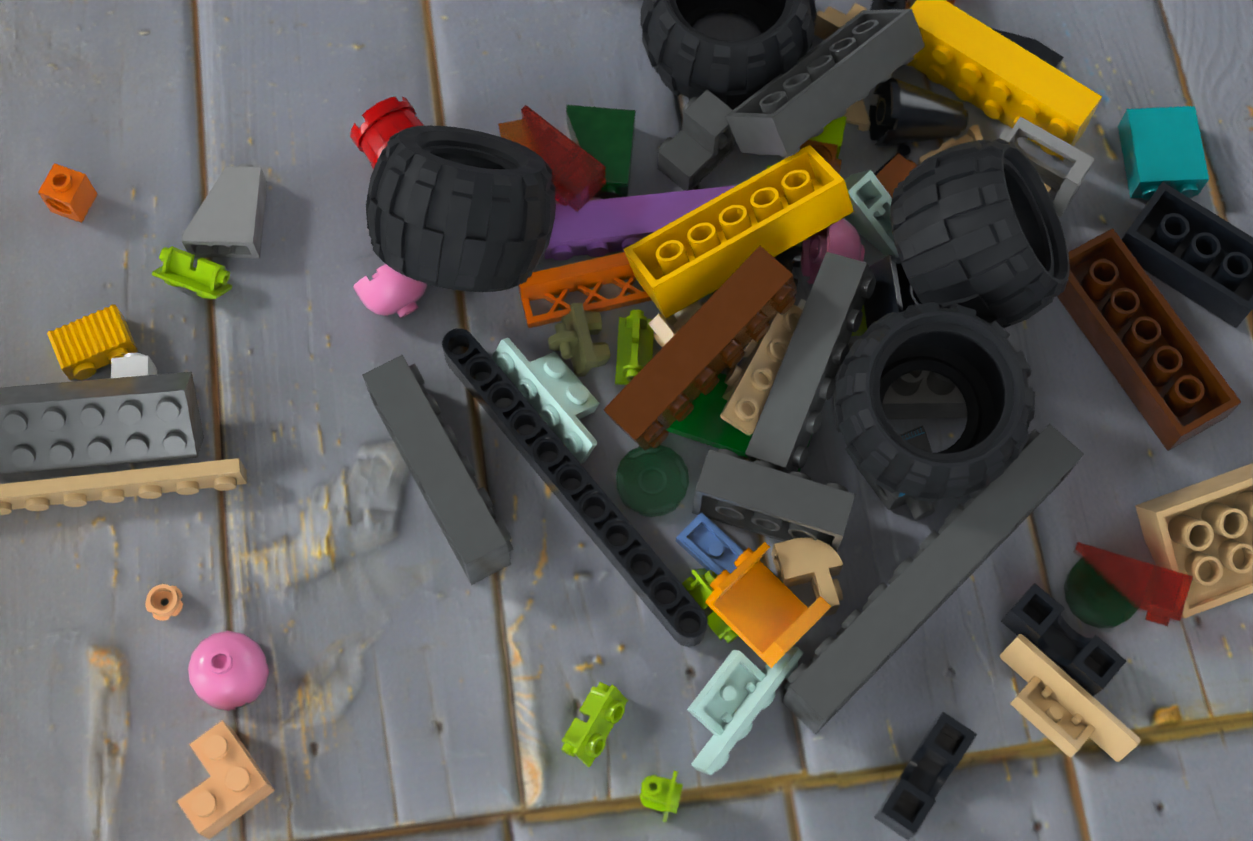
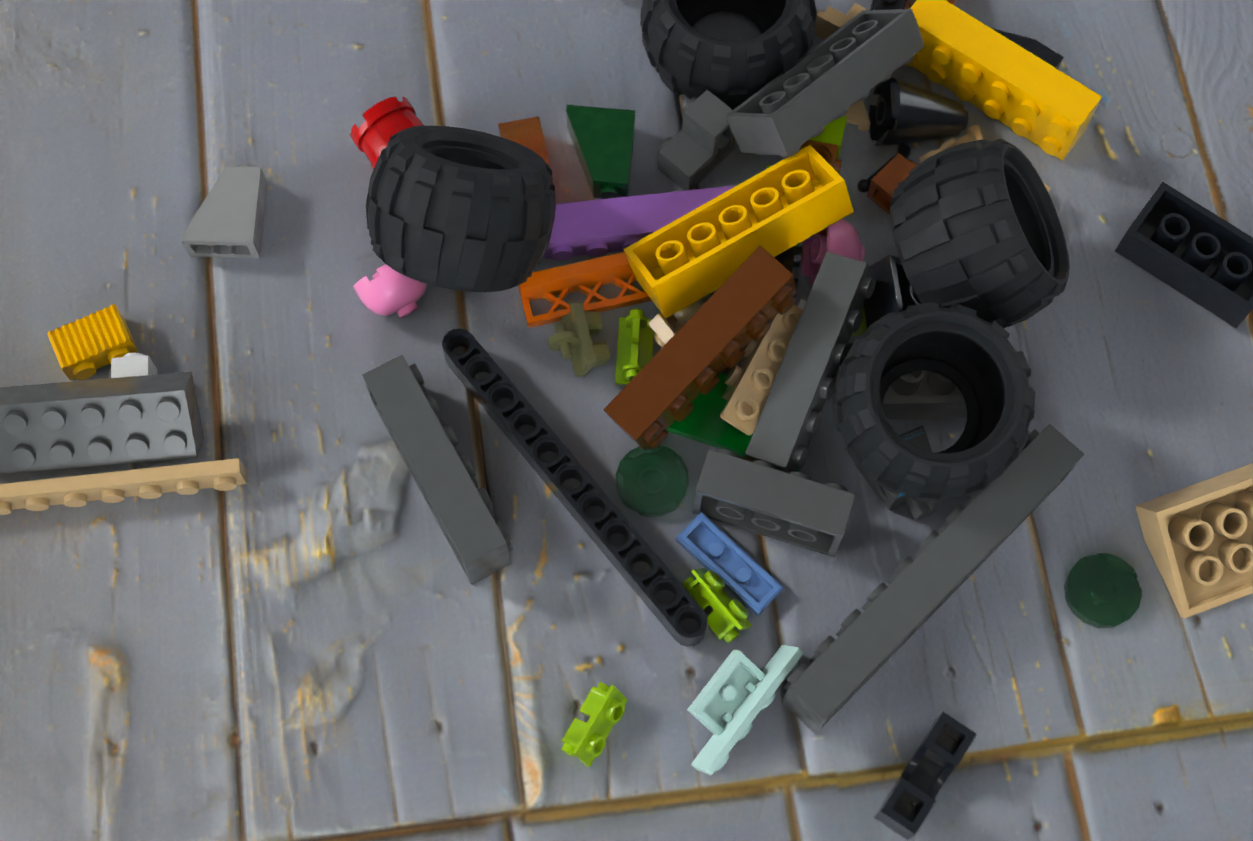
(67, 193): orange brick -> none
(157, 595): light nougat plate -> none
(207, 279): lime hinge -> none
(228, 670): bright pink cylinder -> none
(233, 783): light nougat brick -> none
(553, 393): light aqua bracket -> none
(575, 172): clear red slope -> none
(661, 794): lime hinge -> none
(762, 607): light orange panel -> none
(810, 561): tan brick -> none
(871, 211): light aqua slope -> none
(1062, 706): tan bracket -> none
(1063, 185): light grey panel -> none
(1084, 659): black arch -> none
(1144, 342): reddish brown brick -> none
(1144, 585): clear red slope -> none
(1162, 147): teal brick -> none

